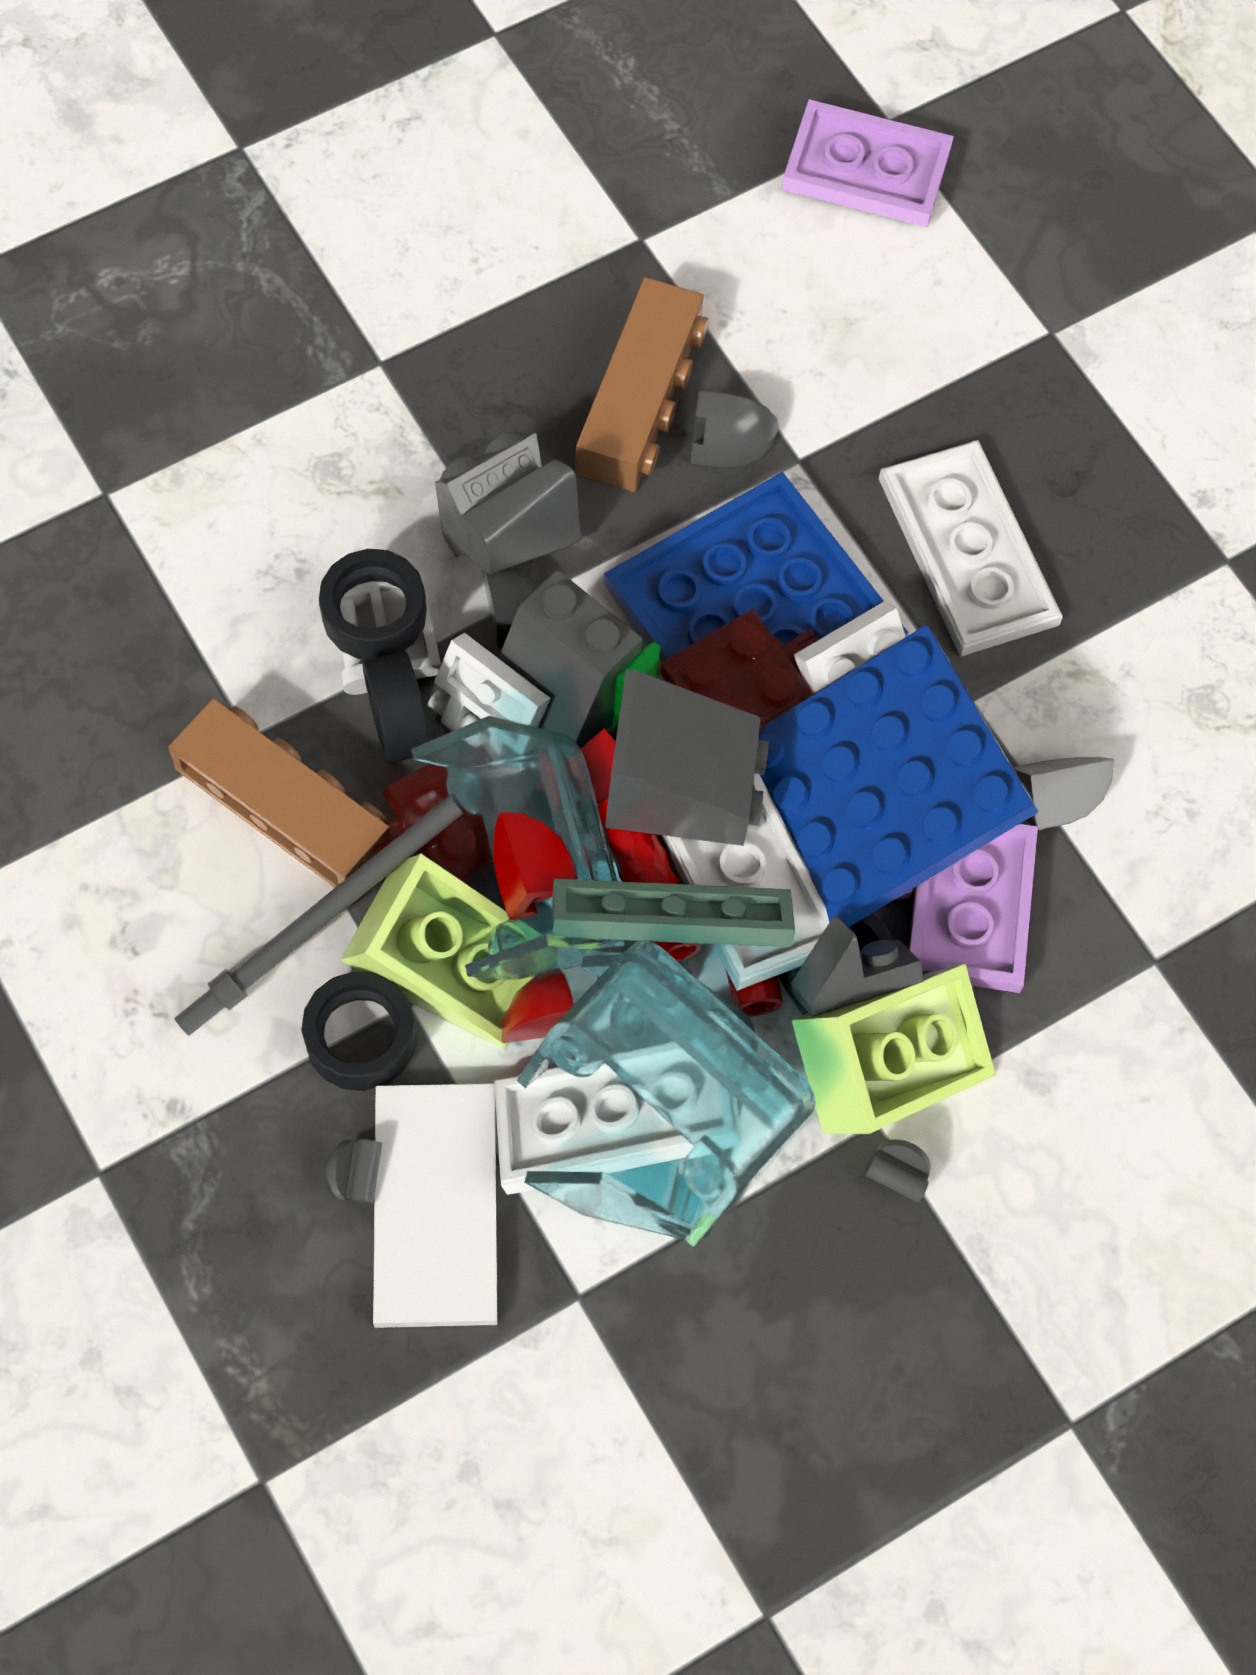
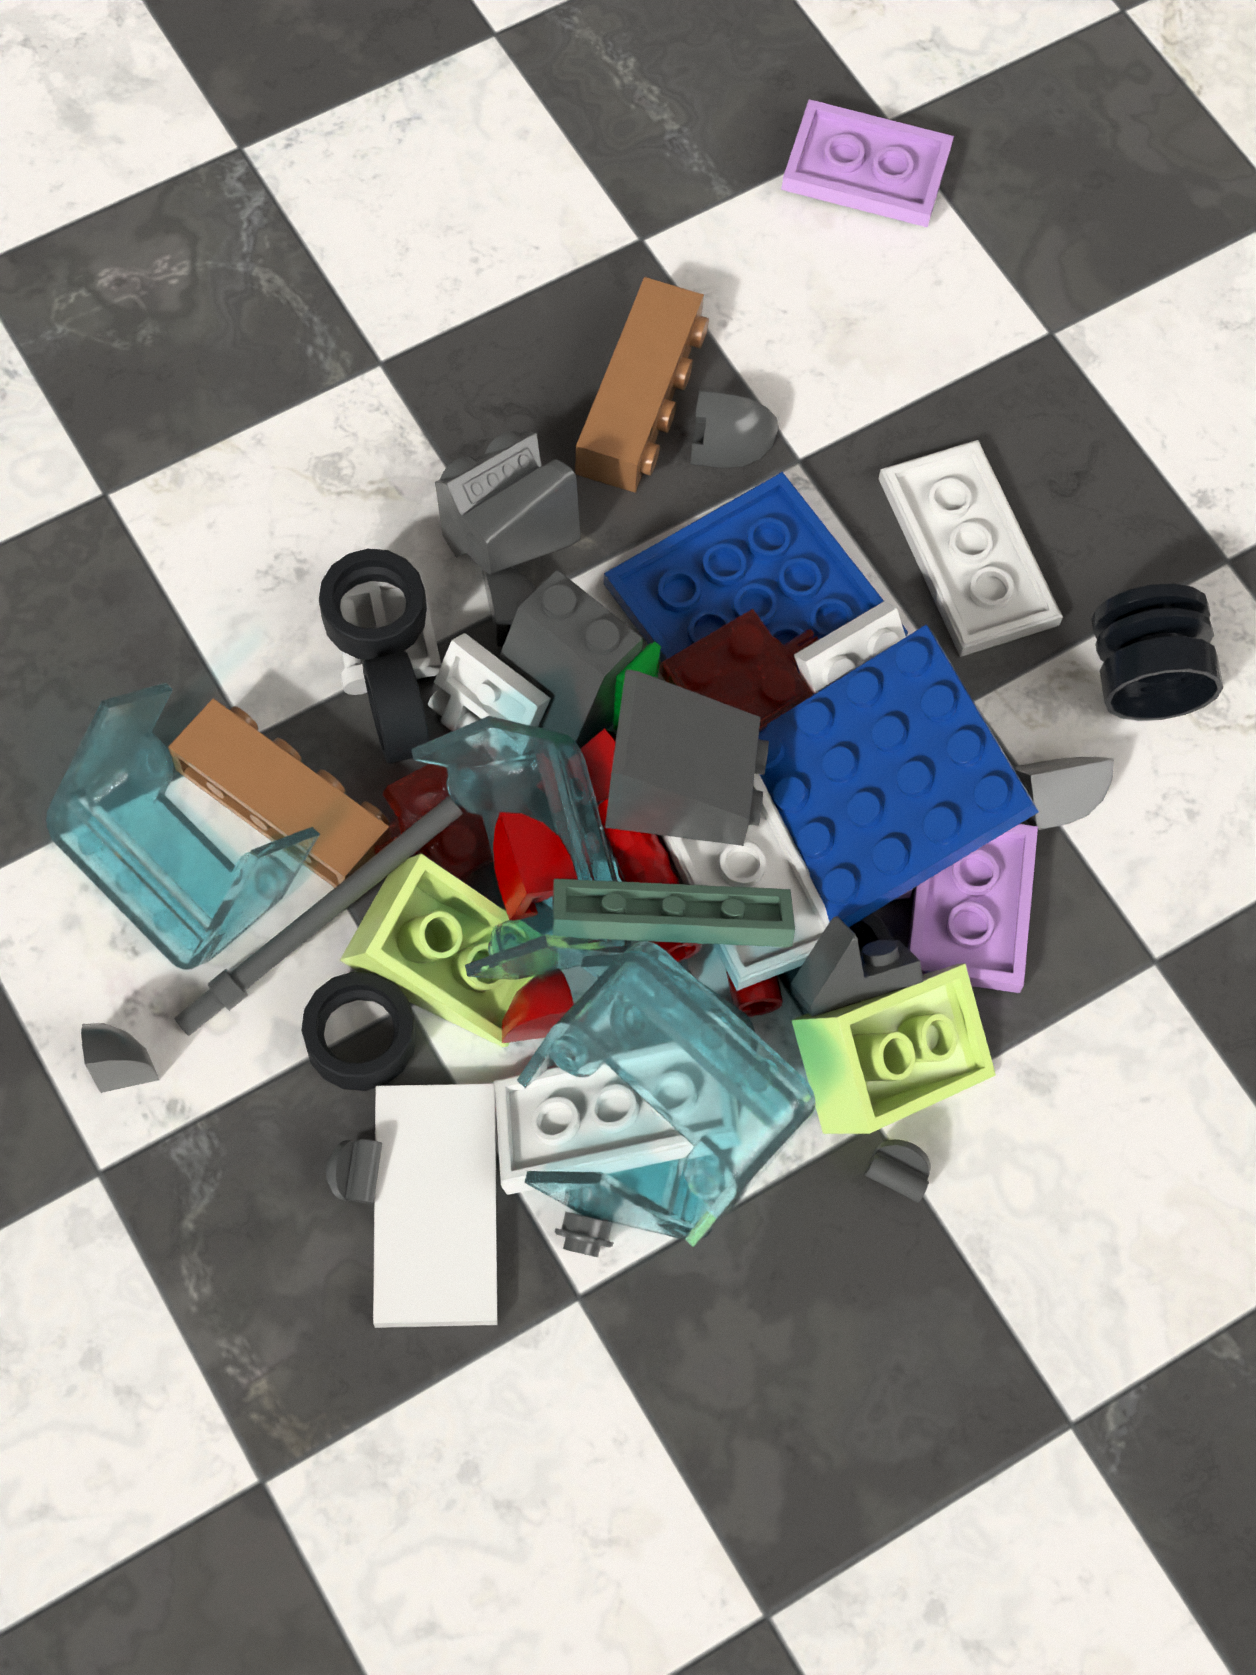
(115, 1058): none -> dark grey brick
(147, 852): none -> clear light blue windscreen
(584, 1234): none -> dark grey plate
(1156, 652): none -> black wheel

